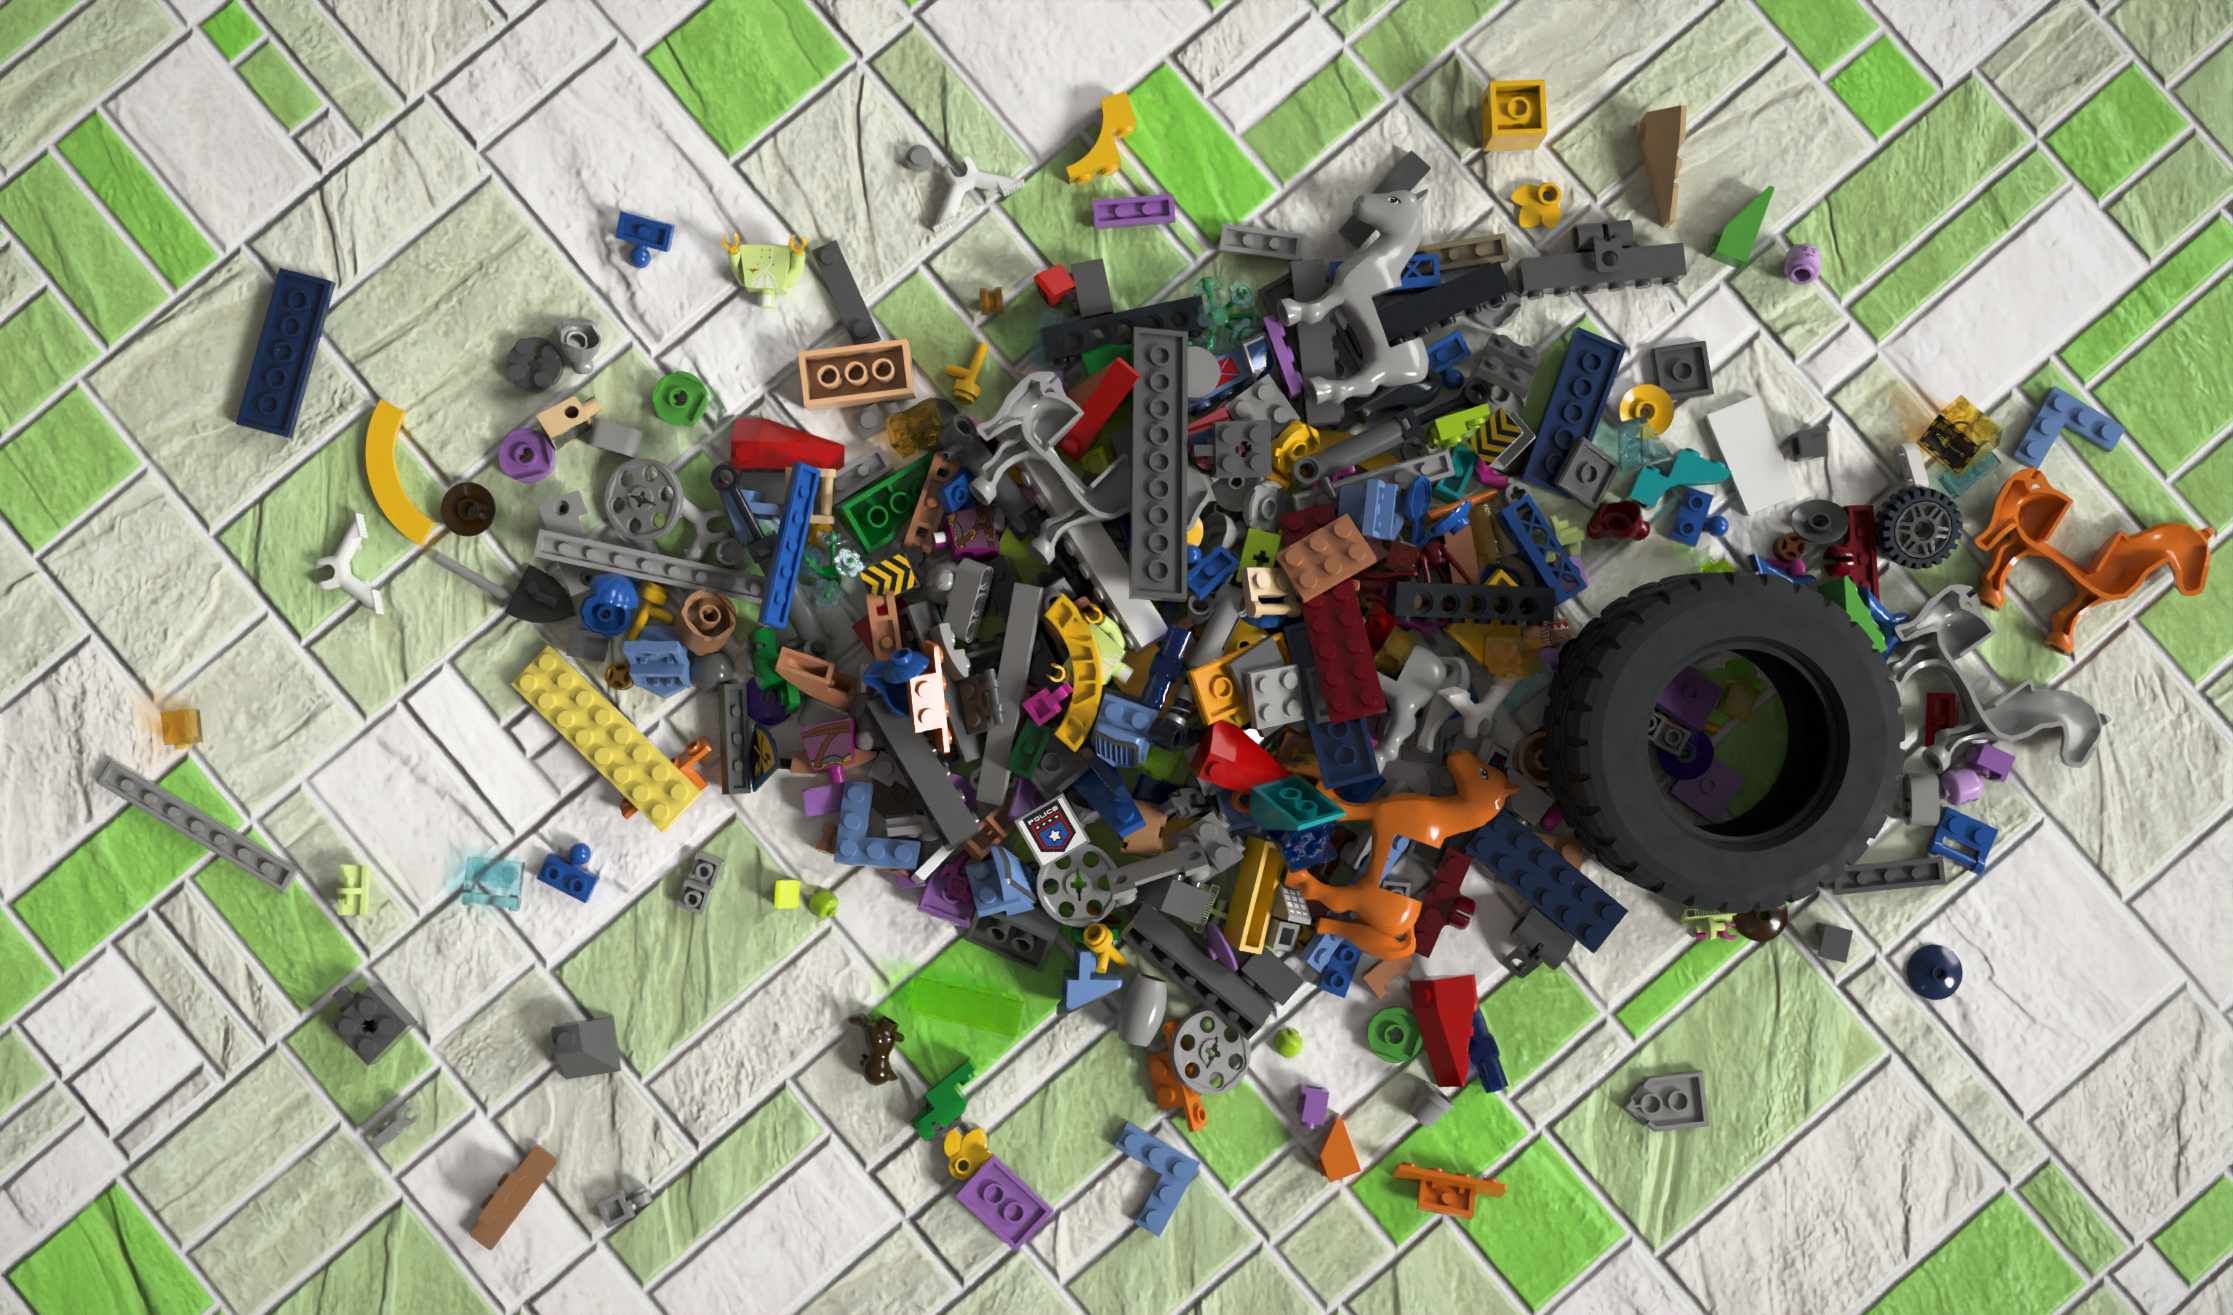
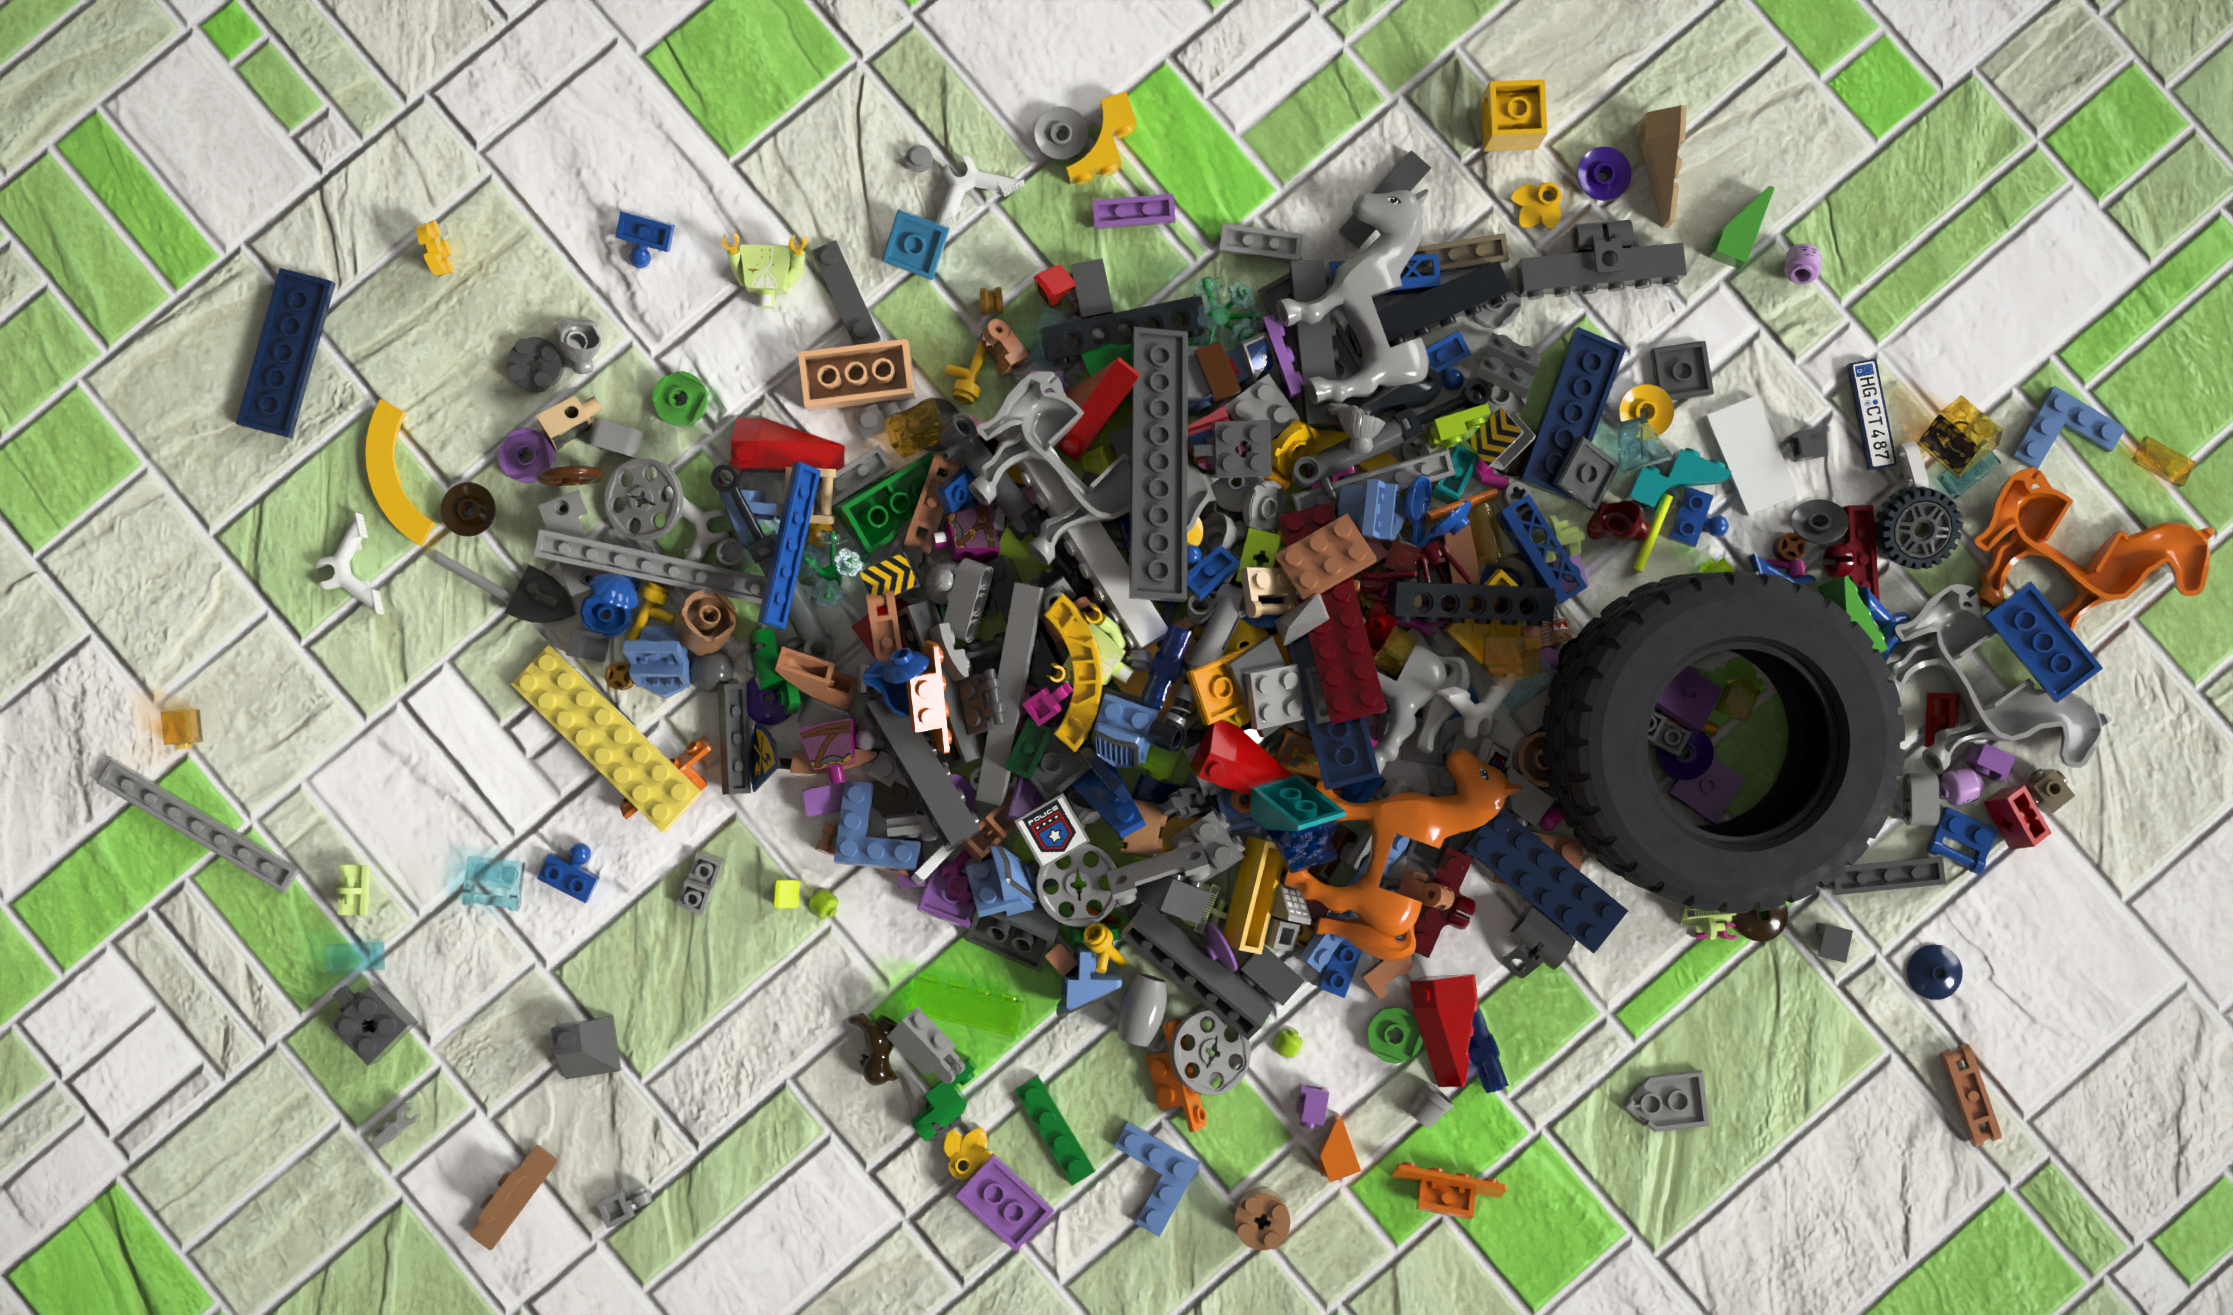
(355, 957): none -> clear light blue slope
(436, 249): none -> yellow plate
(570, 475): none -> reddish brown plate
(915, 244): none -> dark azure tile
(926, 1046): none -> light grey hinge
(1004, 346): none -> nougat leg
(1055, 1130): none -> green plate
(1056, 121): none -> light grey dish
(1062, 960): none -> nougat slope
(1139, 659): none -> light grey plate
(1217, 371): none -> reddish brown tile
(1269, 1233): none -> medium nougat brick
(1301, 619): none -> light grey slope
(1357, 426): none -> light grey hair
(1435, 895): none -> nougat leg
(1613, 165): none -> dark purple dish
(1655, 526): none -> neon yellow bar
(1871, 414): none -> tile
(1971, 1095): none -> nougat plate
(2017, 817): none -> red brick
(2043, 642): none -> blue plate
(2048, 789): none -> dark tan brick
(2163, 461): none -> clear yellow plate

